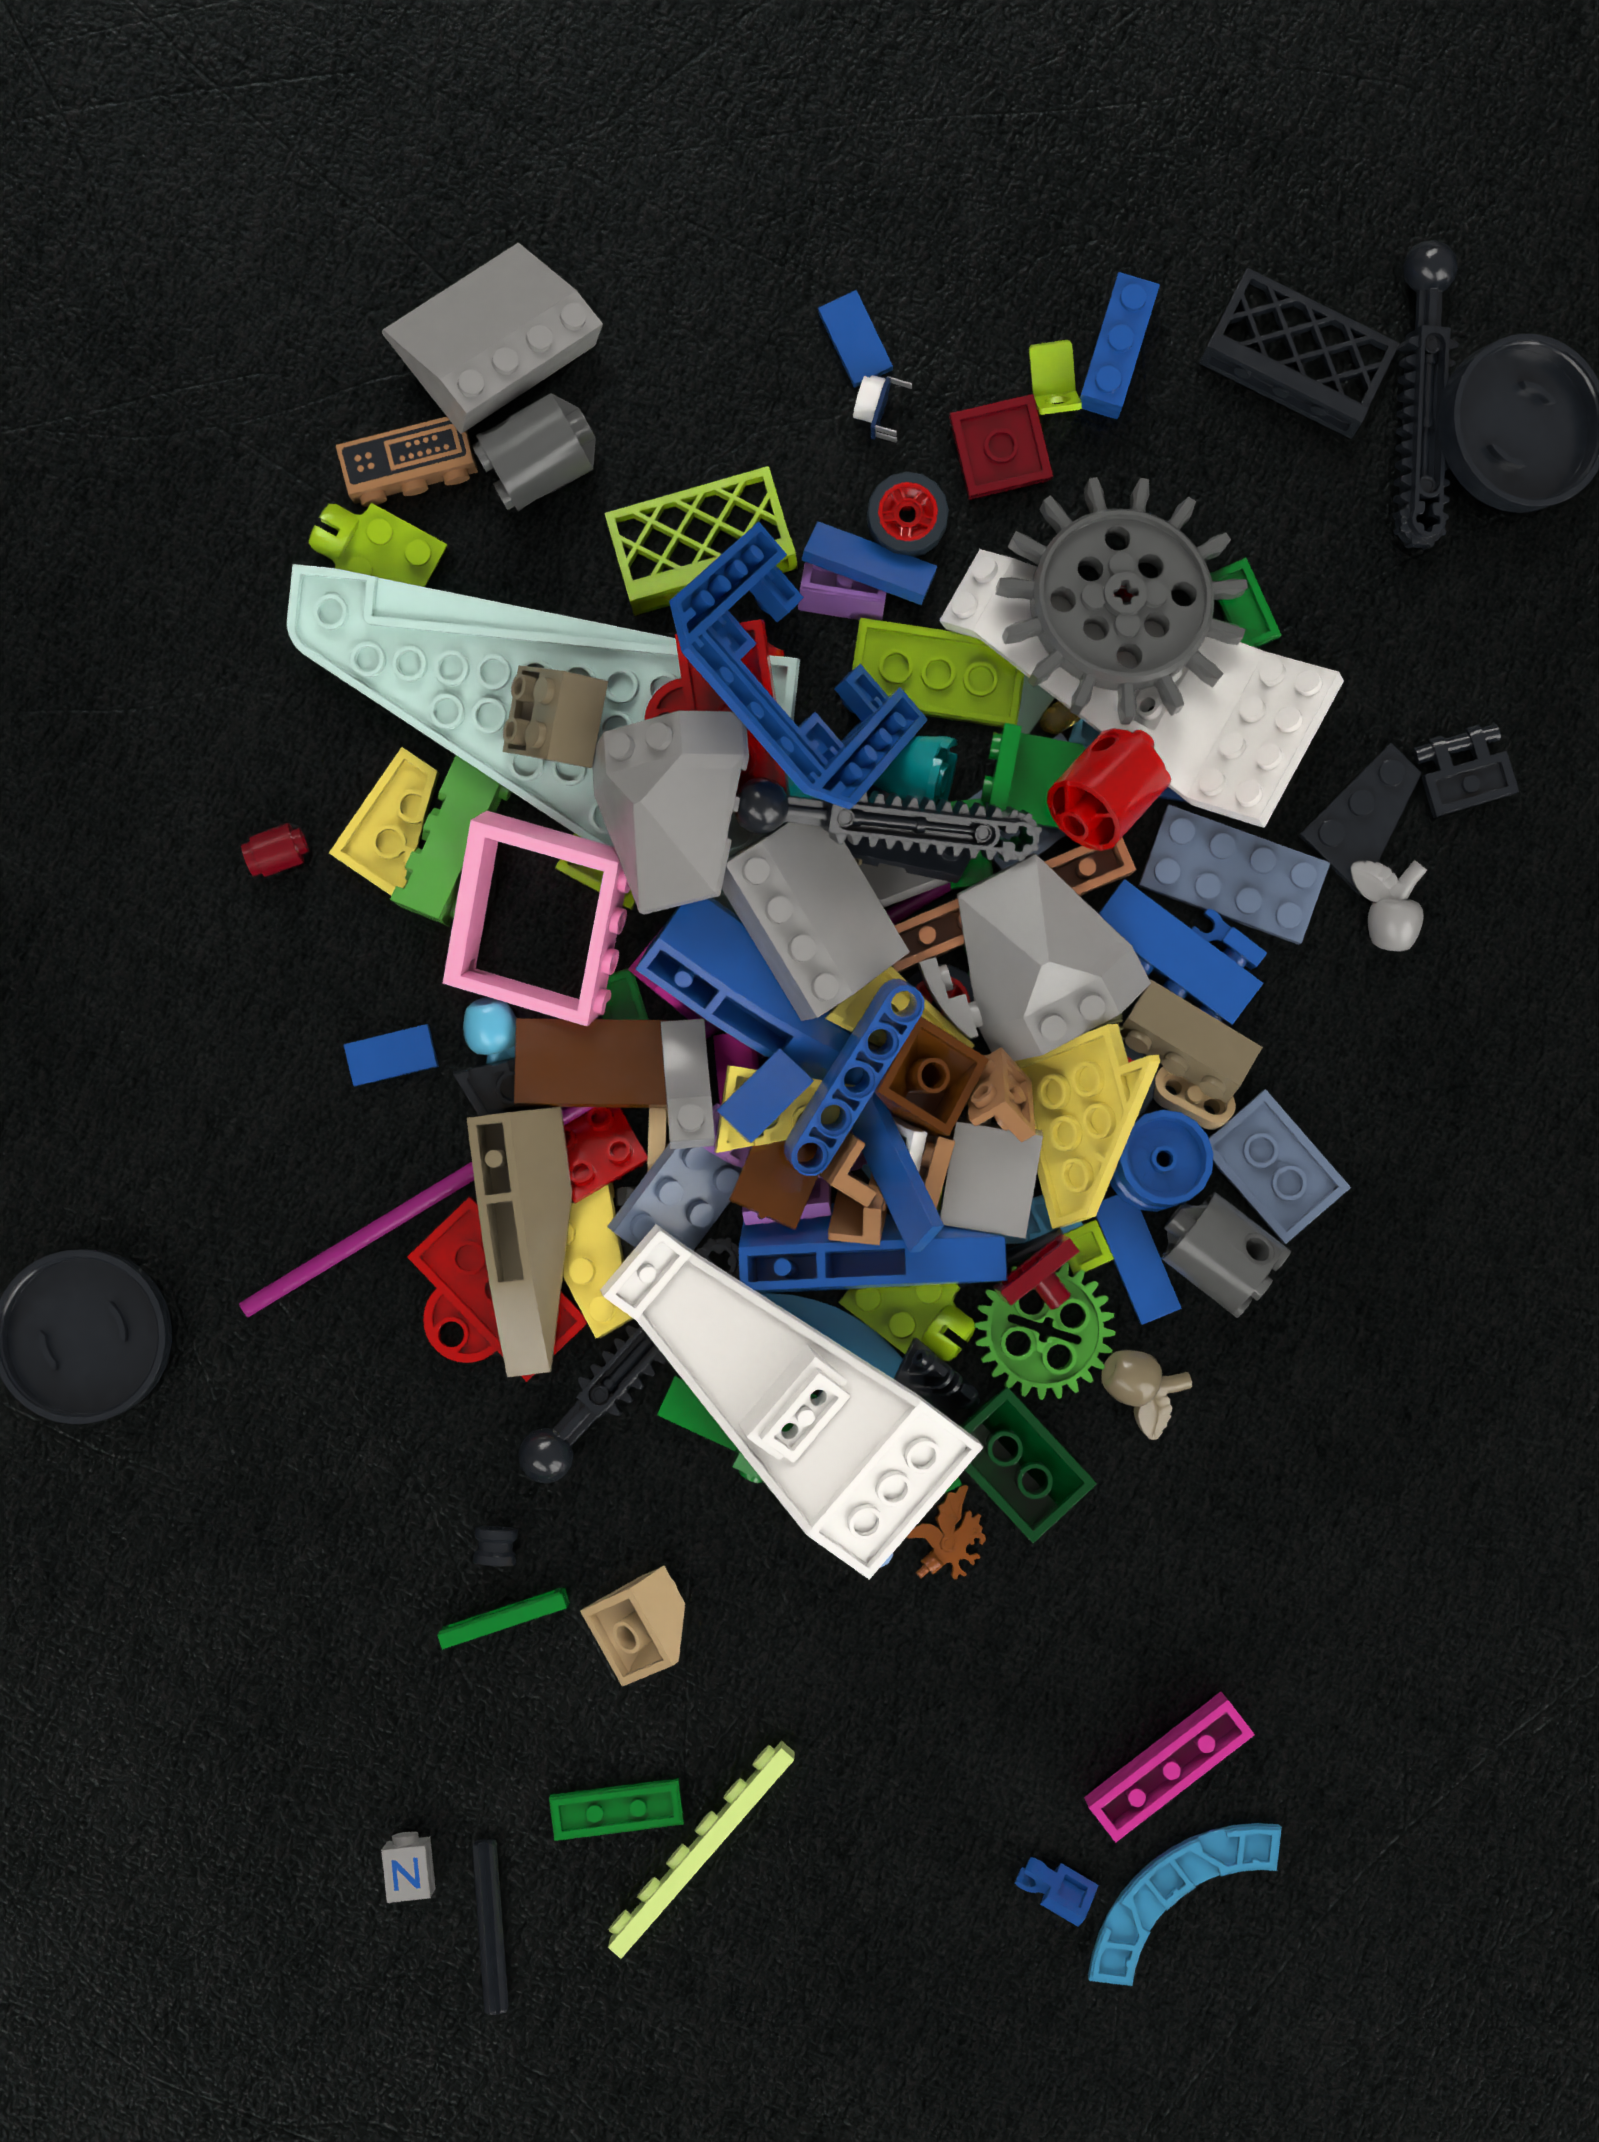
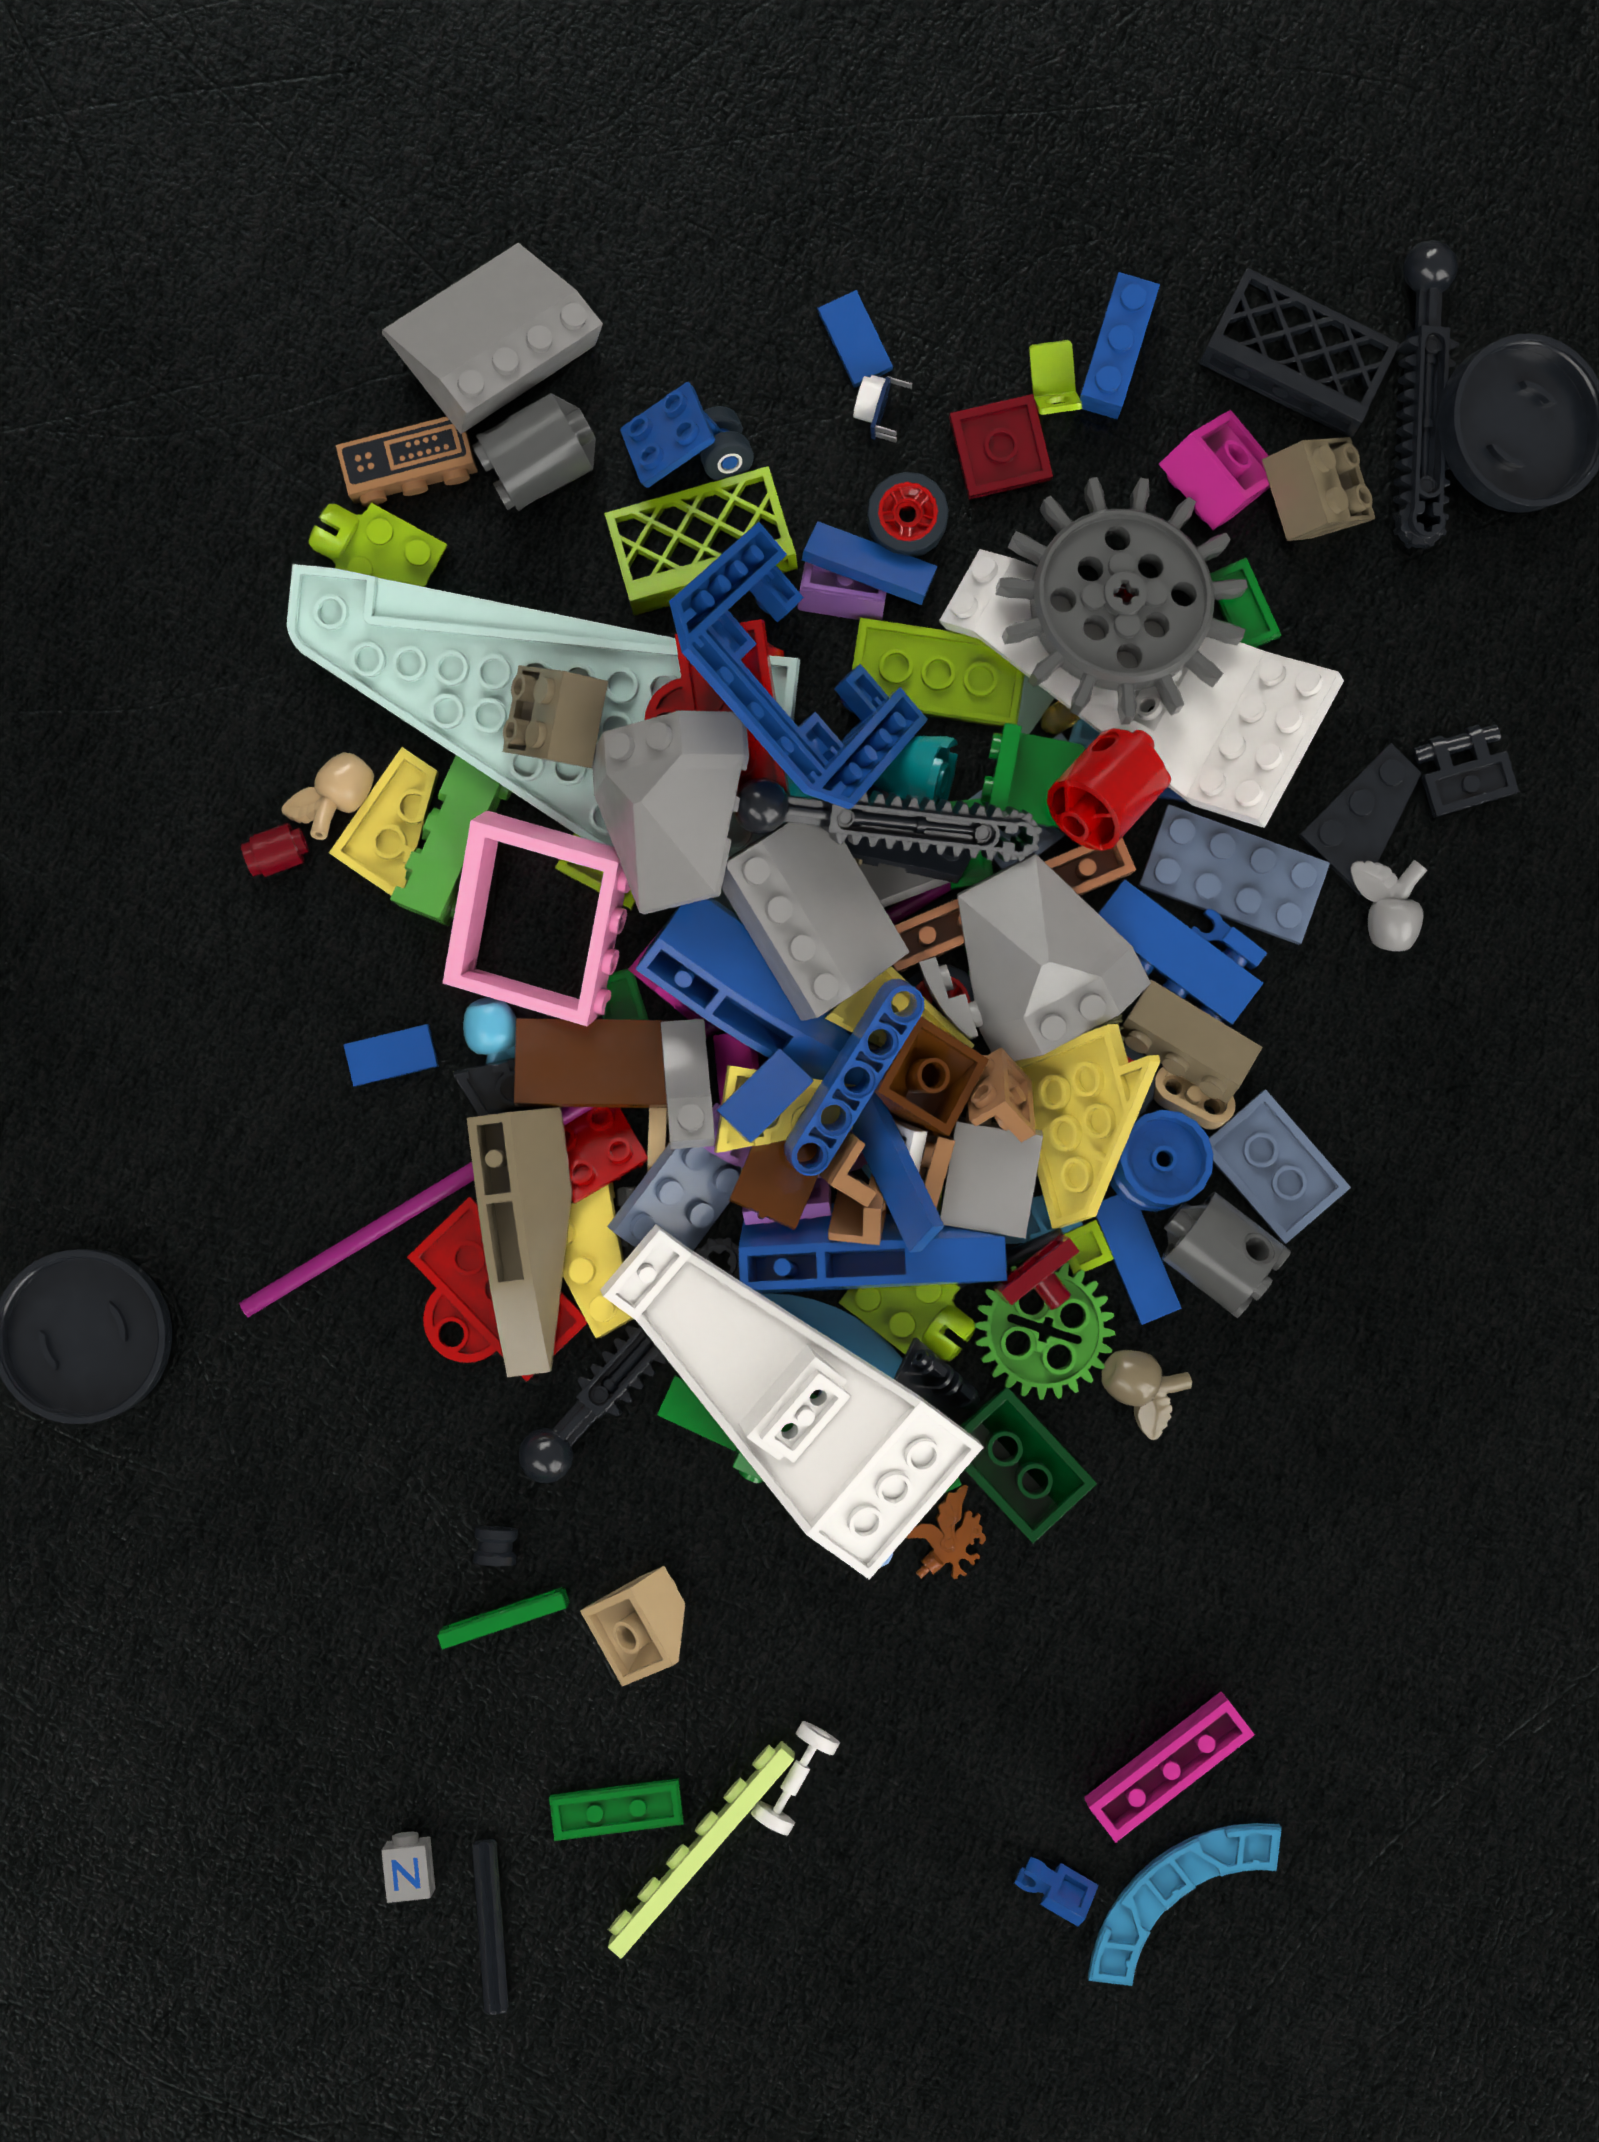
(338, 785): none -> tan piece
(679, 430): none -> blue plate
(773, 1816): none -> white wheel
(1218, 469): none -> dark pink slope
(1318, 487): none -> dark tan slope

